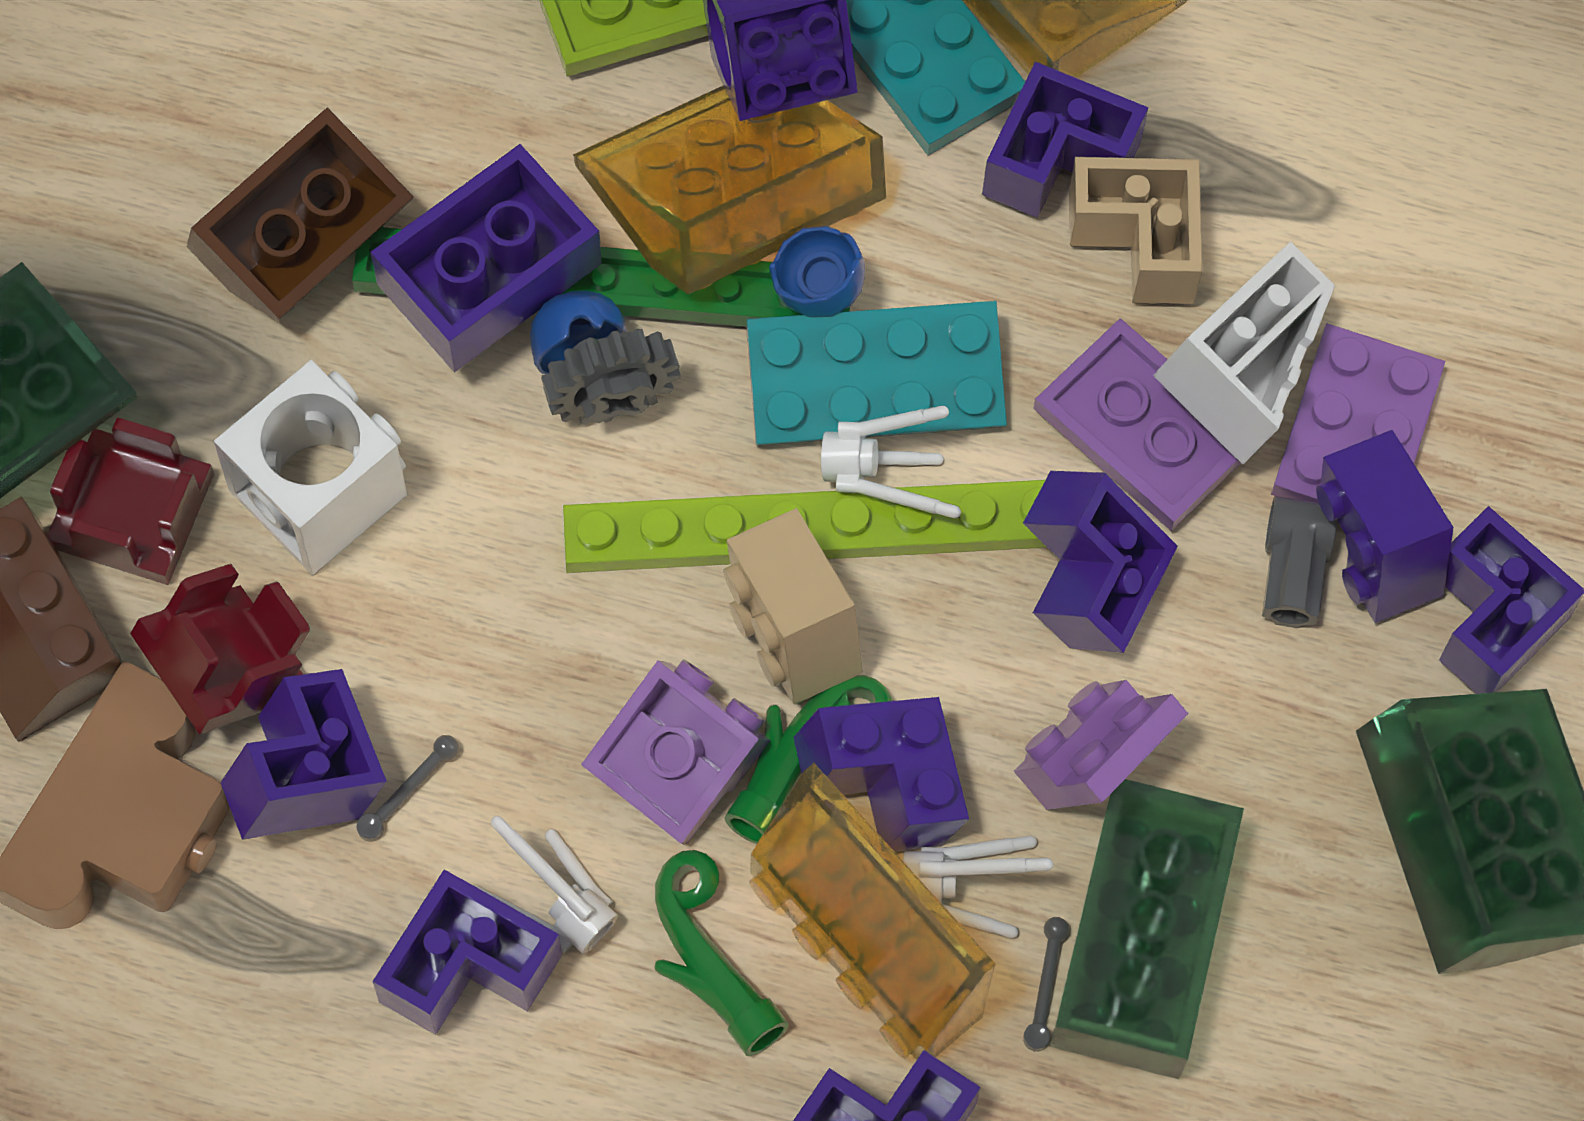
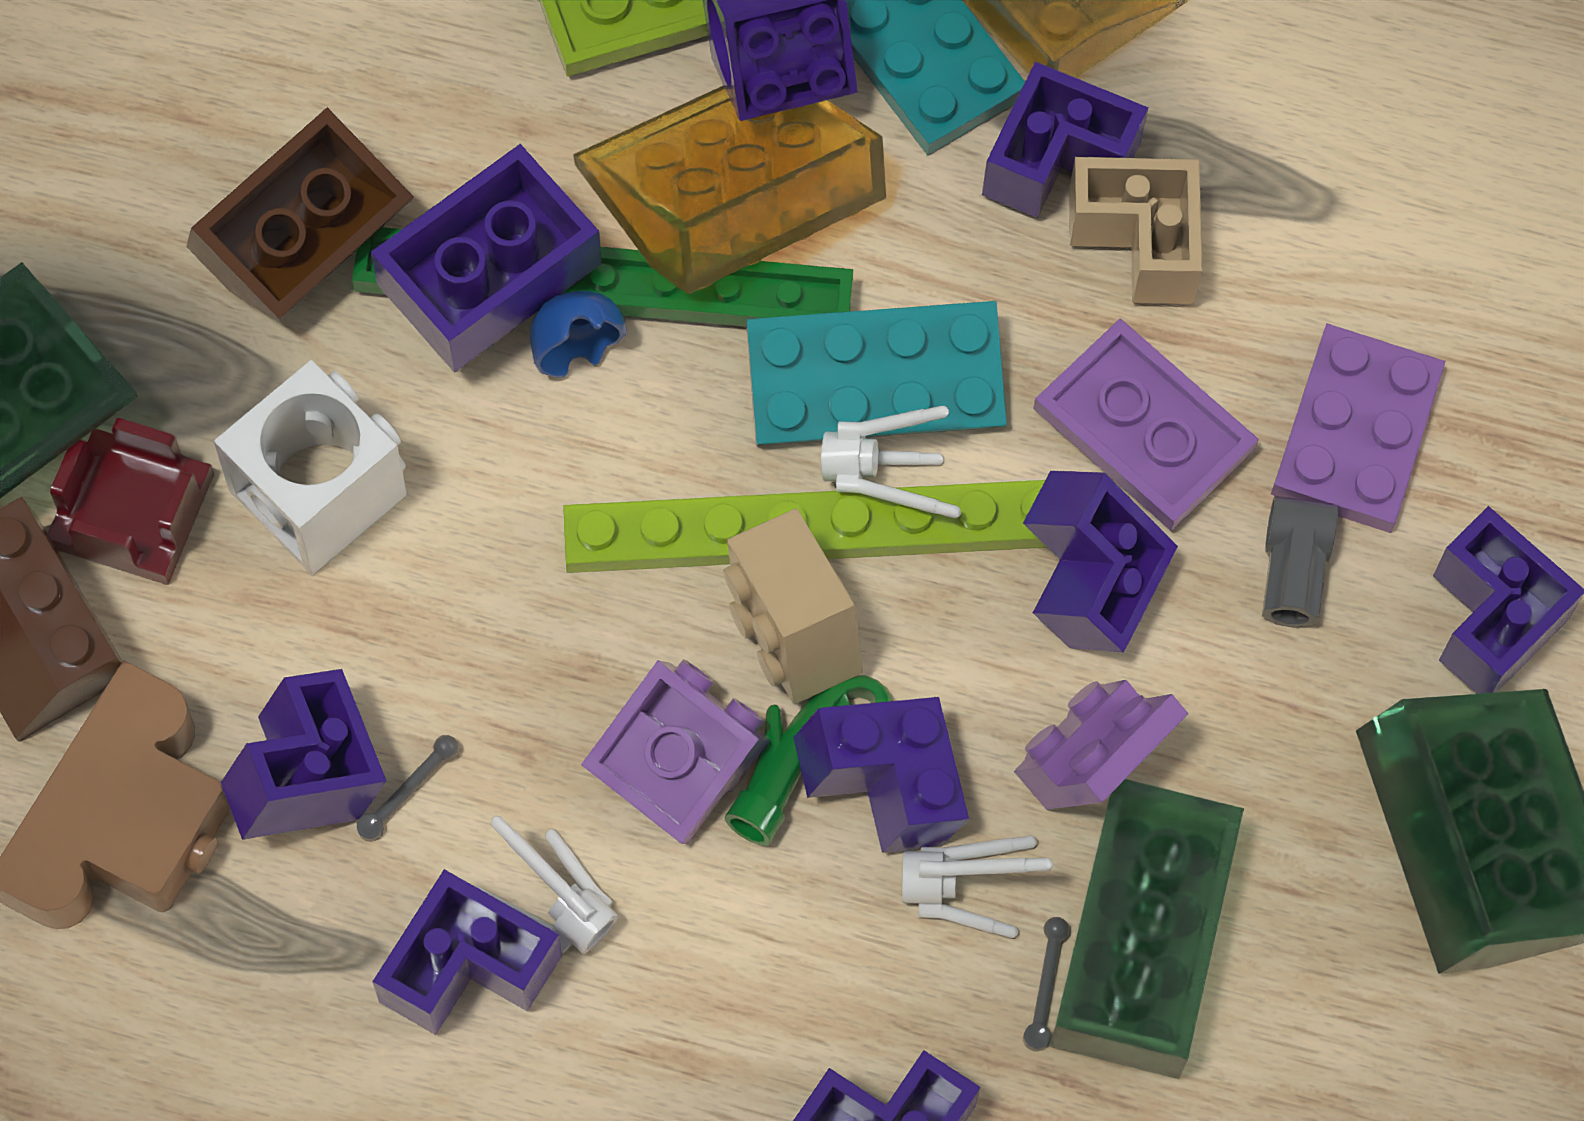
(221, 648): dark red panel -> none
(611, 376): dark grey gear -> none
(708, 974): green plant -> none
(818, 271): blue hair -> none
(870, 919): clear yellow slope -> none
(1250, 352): white wedge -> none
(1391, 525): dark purple brick -> none

